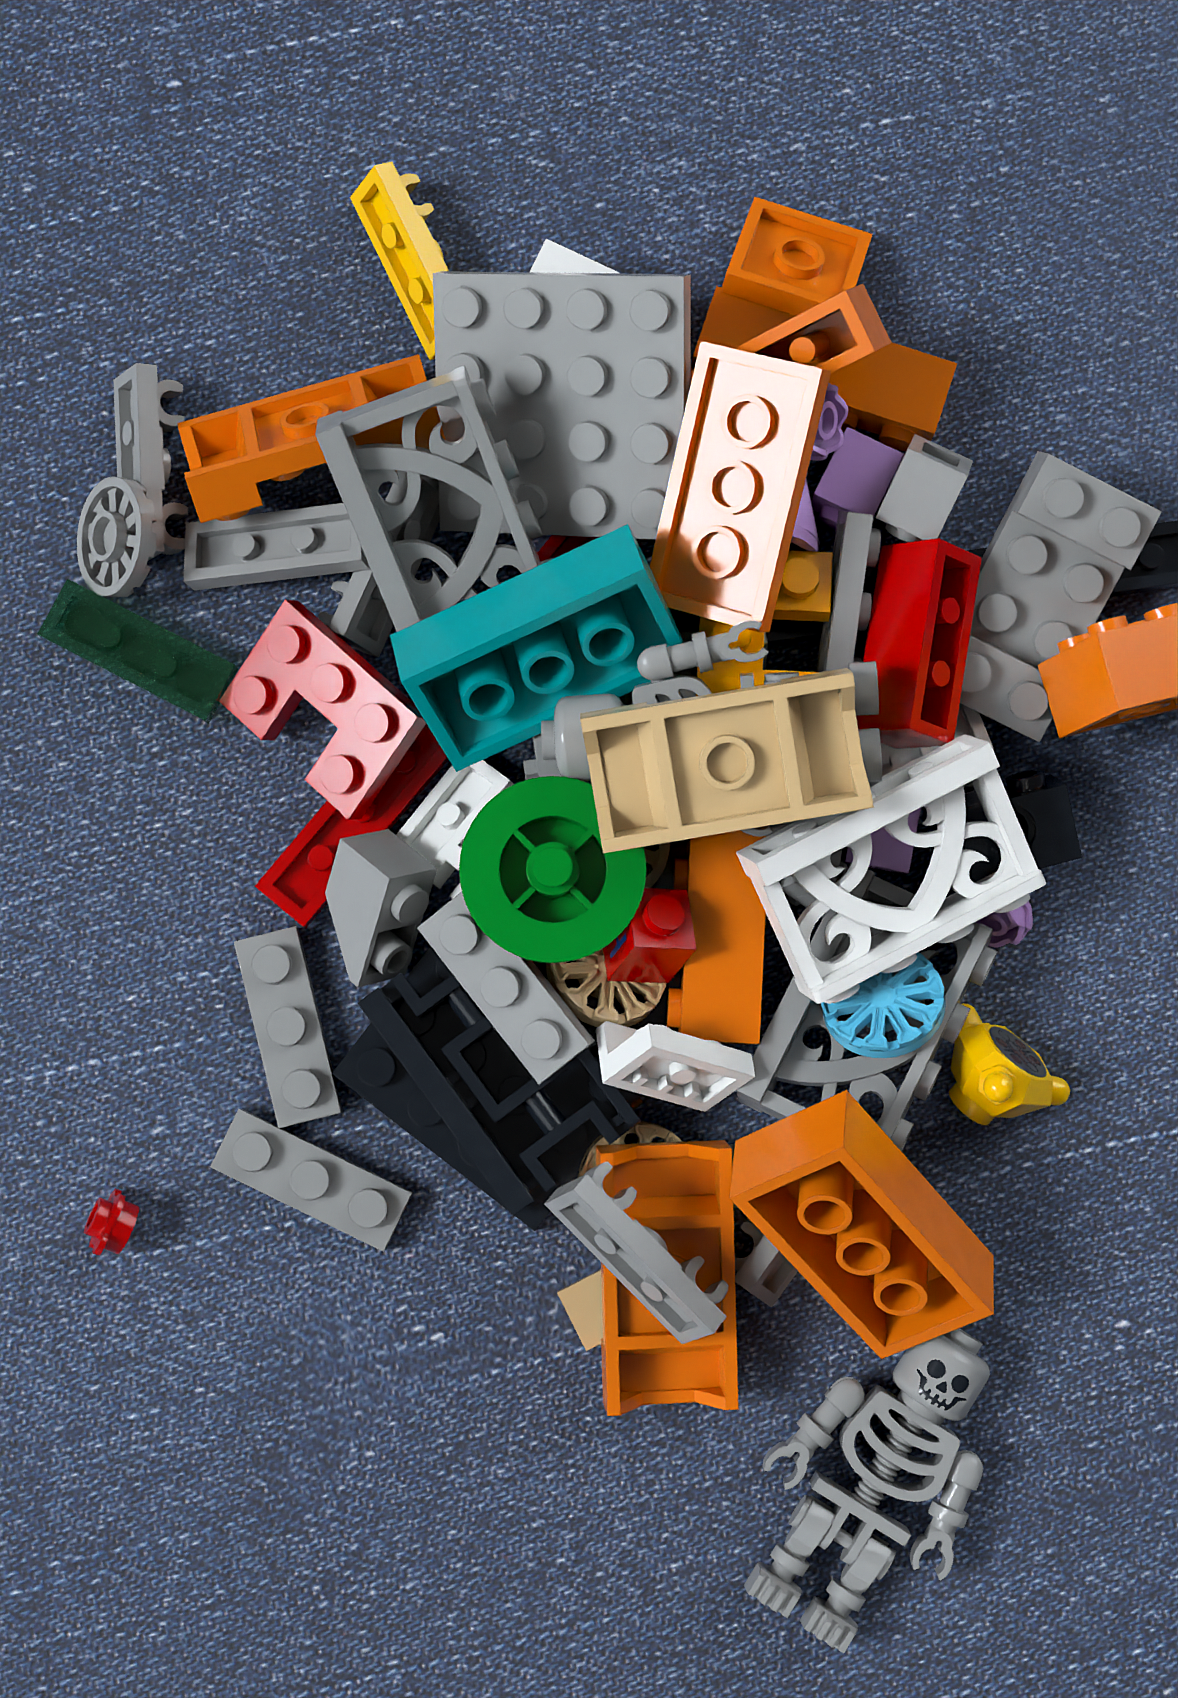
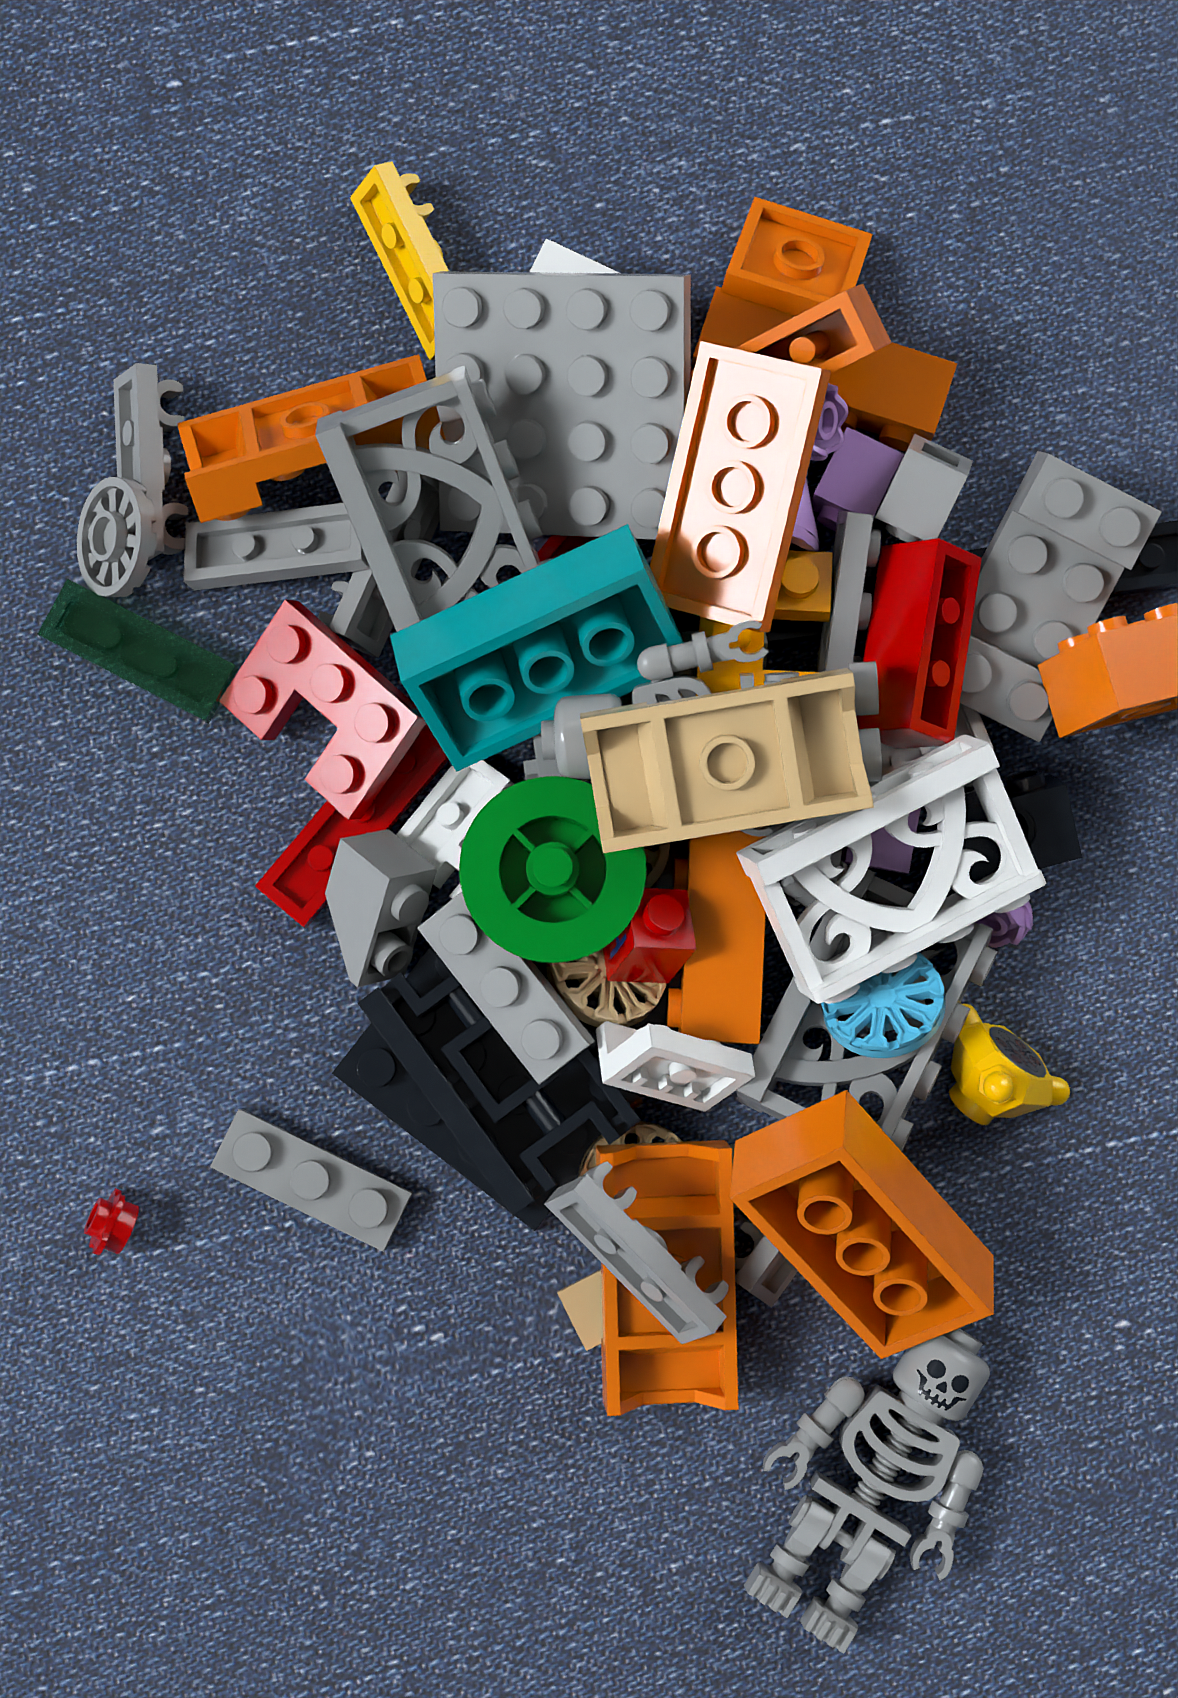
(288, 1027): light grey plate -> none

